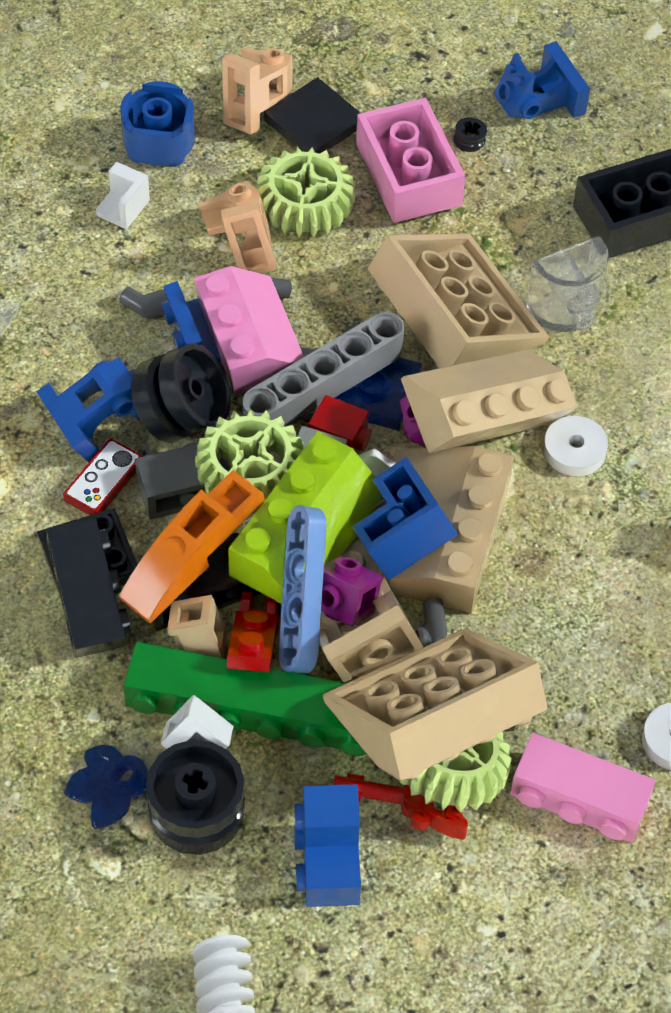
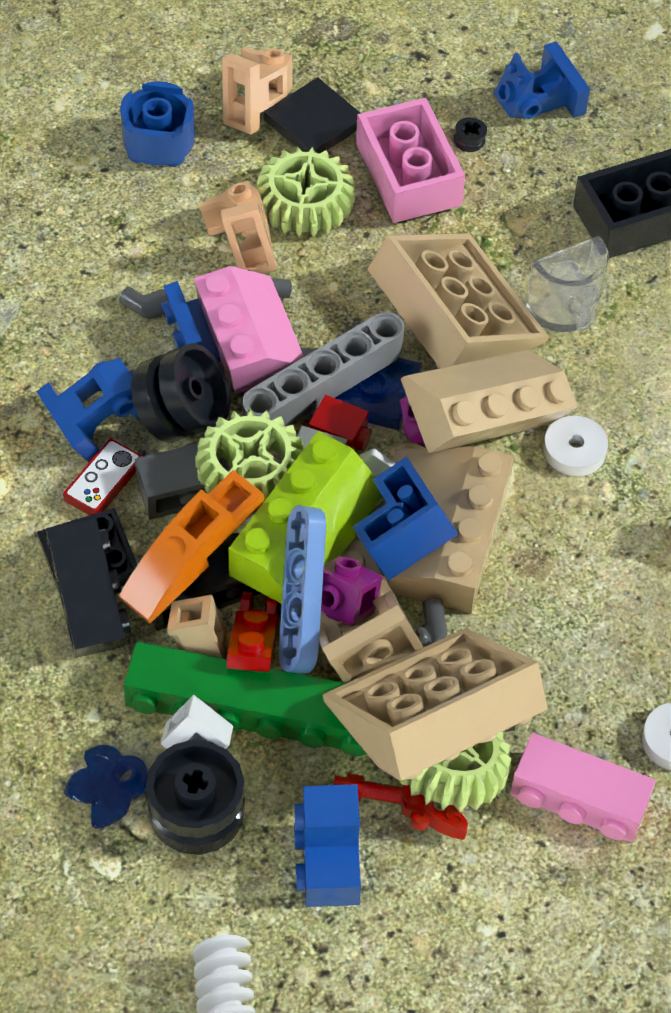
(126, 197): white panel -> none

